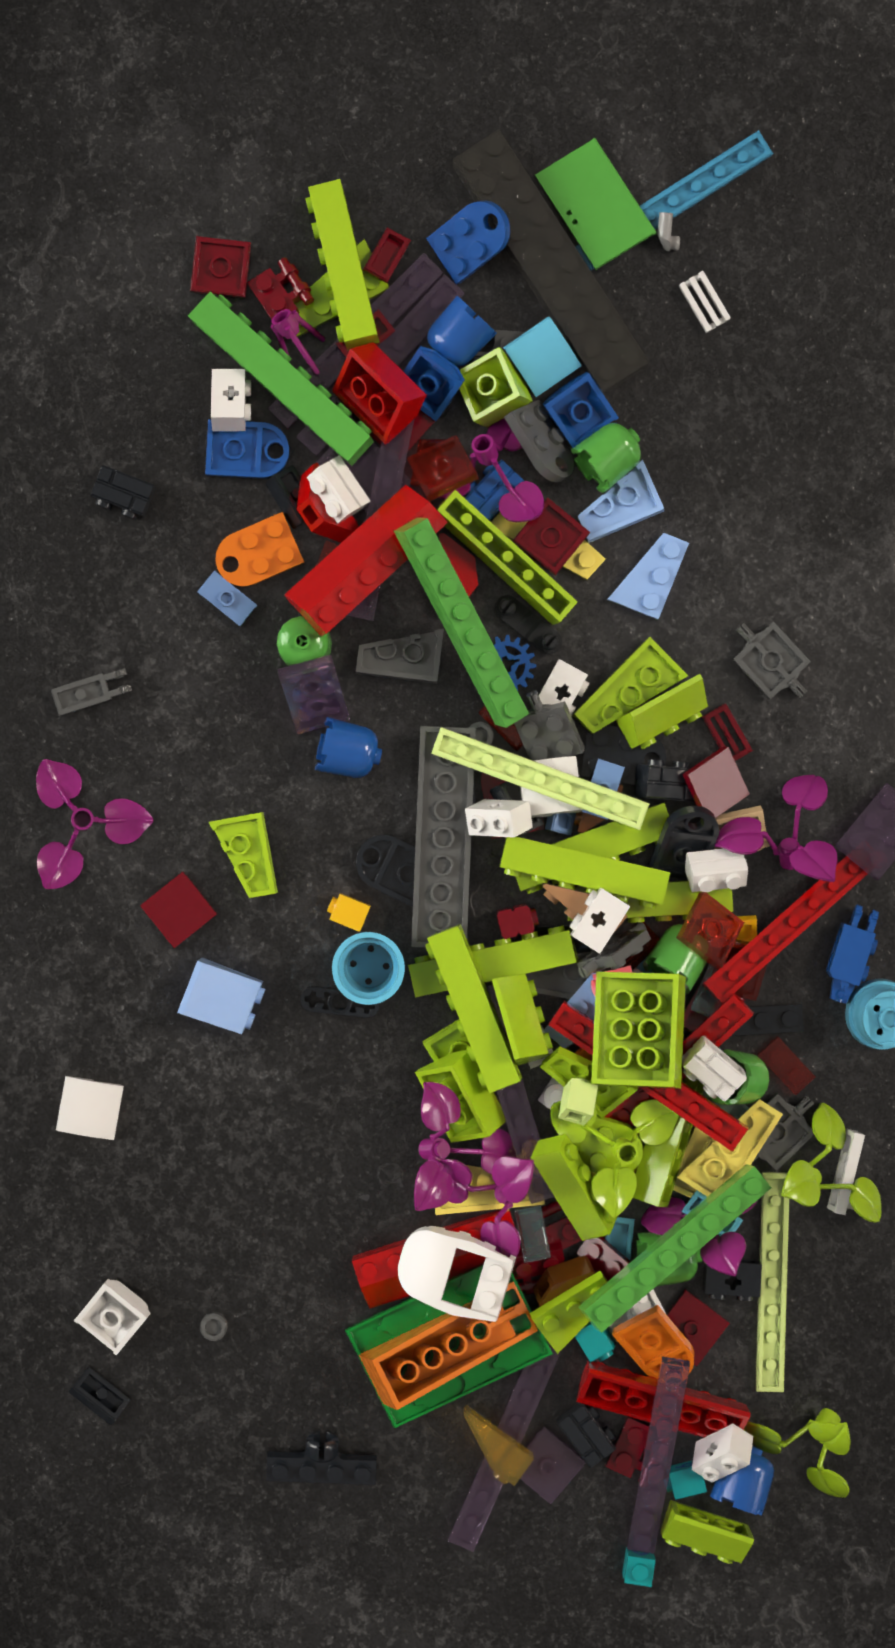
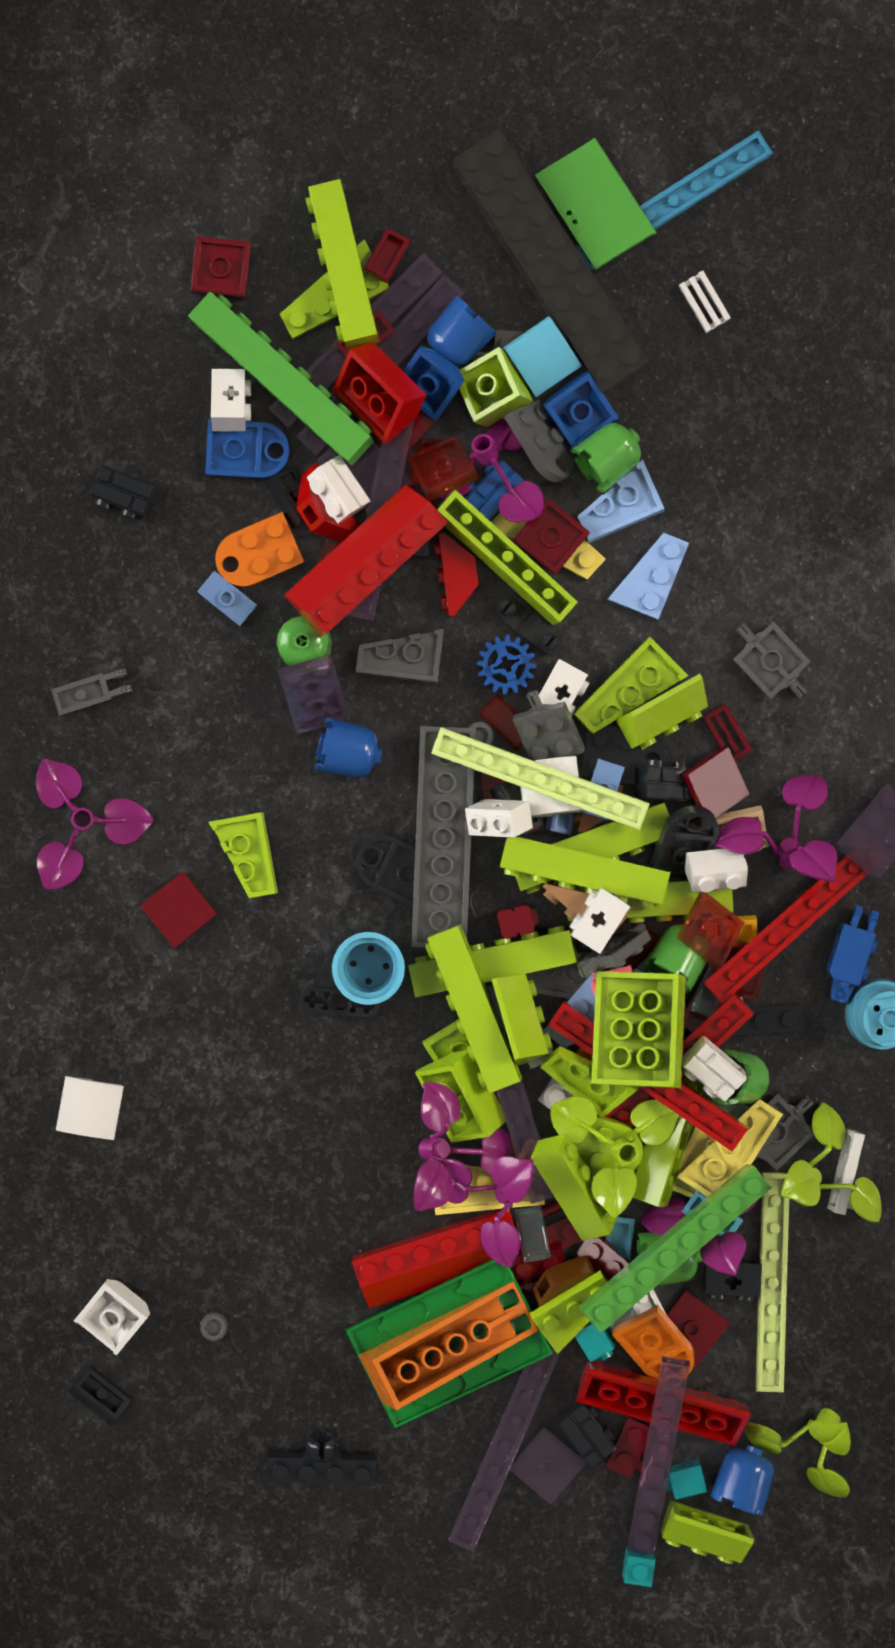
(221, 996): light blue slope -> none
(271, 293): dark red plate -> none
(287, 325): magenta plant -> none
(348, 911): yellow brick -> none
(427, 1264): white slope -> none
(461, 622): bright green brick -> none
(468, 240): blue plate -> none
(503, 1453): clear yellow slope -> none
(578, 1101): yellowish green brick -> none
(664, 232): light grey arm -> none
(722, 1453): white brick -> none
(786, 1065): clear red plate -> none

